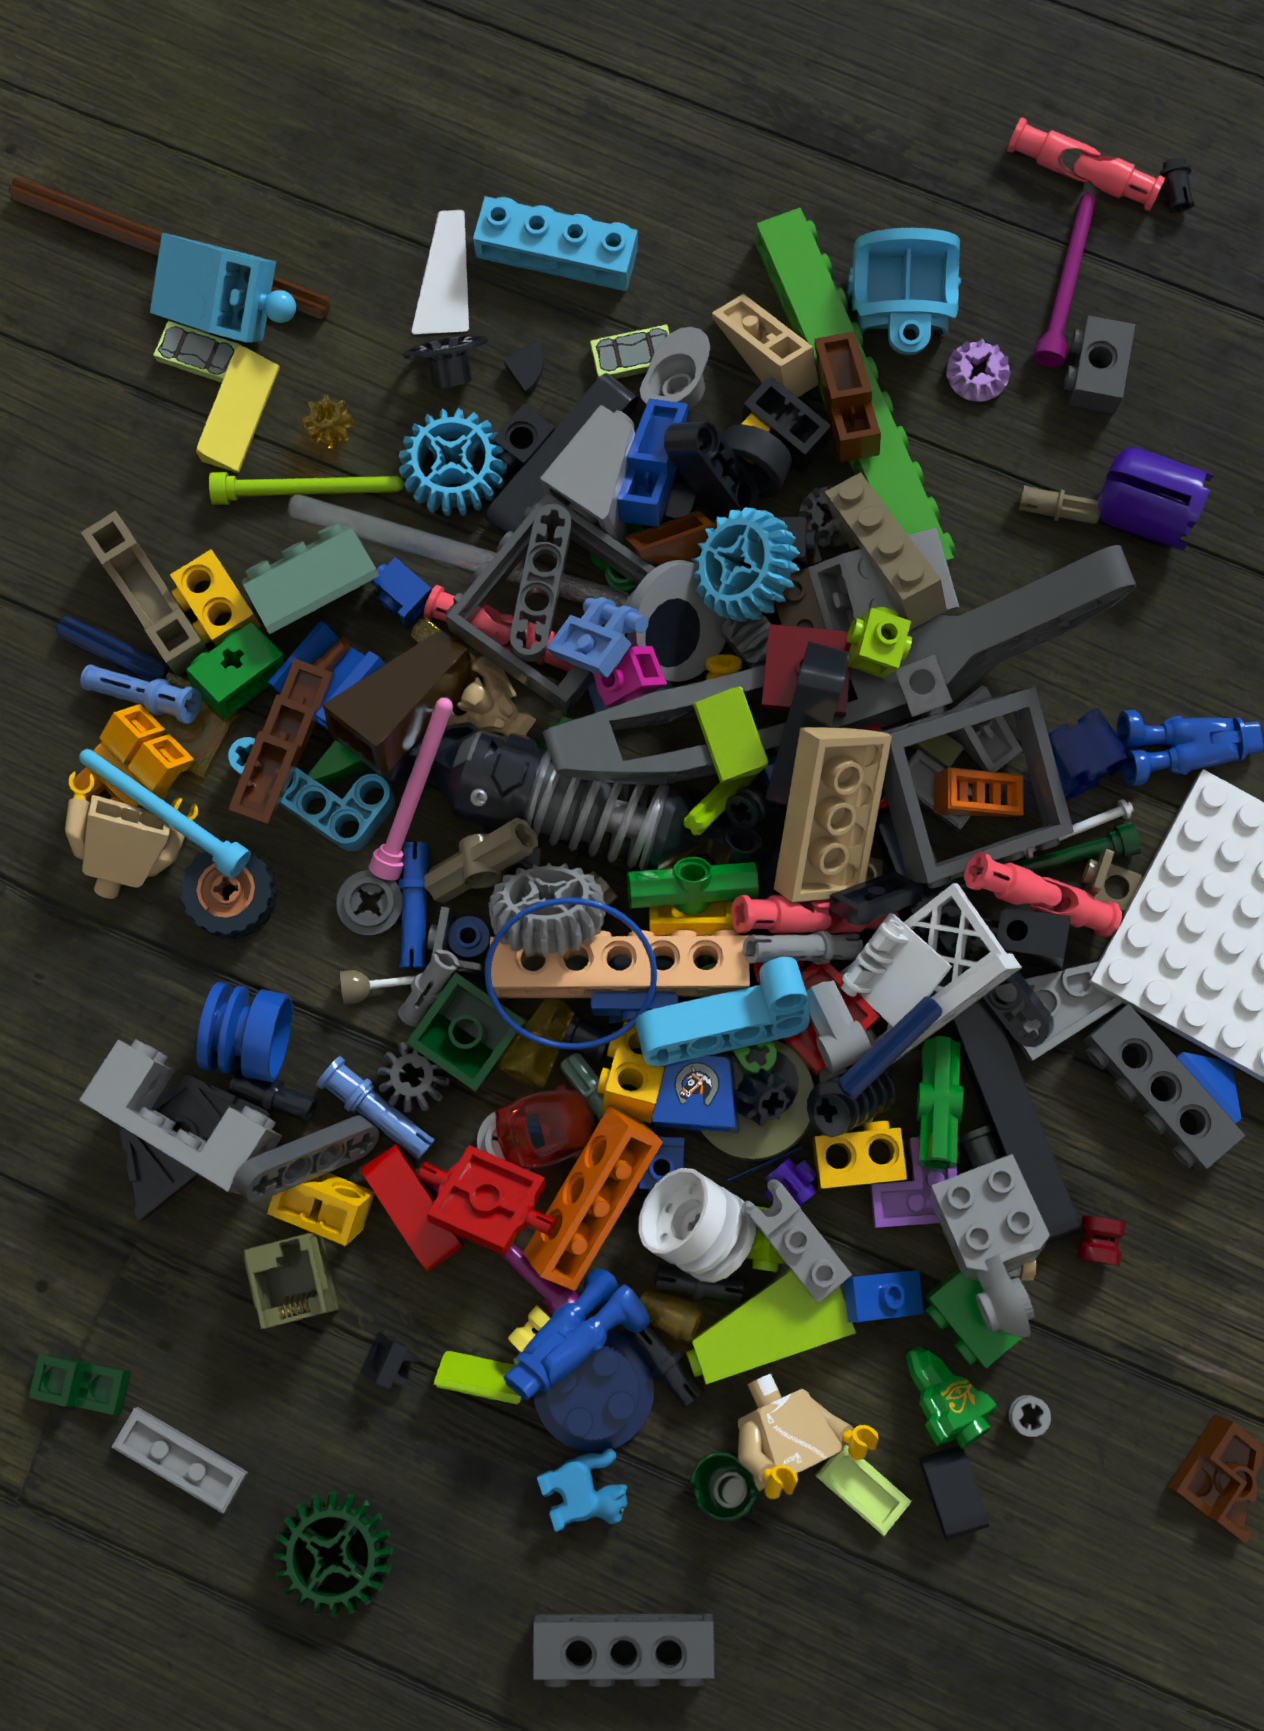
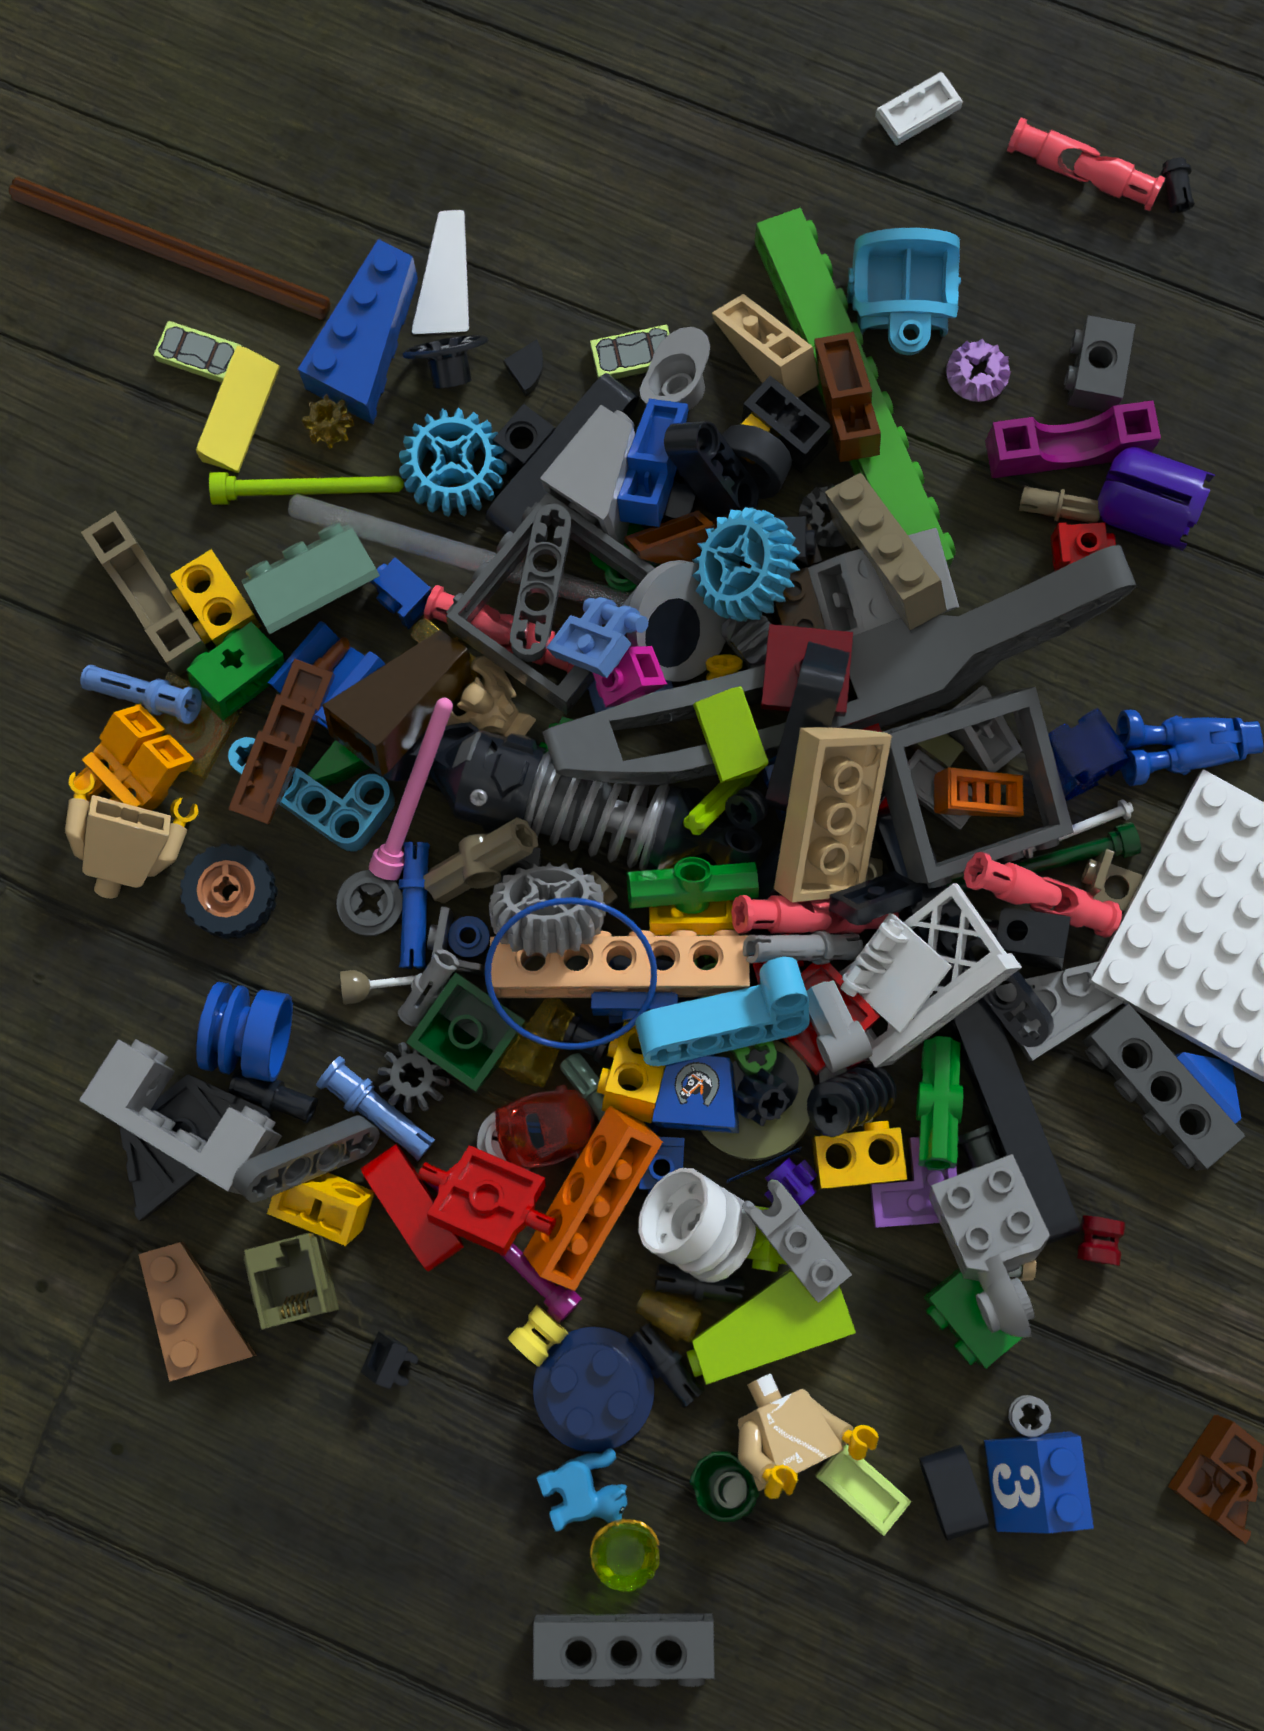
(79, 1384): dark green slope -> none
(111, 649): dark blue axle -> none
(180, 1459): light grey tile -> none
(188, 1315): none -> medium nougat wing
(217, 289): medium azure slope -> none
(228, 856): medium azure piece -> none
(316, 1543): dark green gear -> none
(362, 333): none -> blue wedge
(475, 1377): lime slope -> none
(556, 243): medium azure brick -> none
(570, 1340): blue piece -> none
(625, 1554): none -> clear neon green hair
(879, 641): lime brick -> none
(883, 1296): blue plate -> none
(890, 1047): dark blue axle -> none
(919, 108): none -> white plate
(929, 703): flat silver bracket -> none
(949, 1401): green rock -> none
(1034, 447): none -> magenta arch
(1038, 1483): none -> blue slope
(1051, 347): magenta piece -> none
(1067, 542): none -> red brick

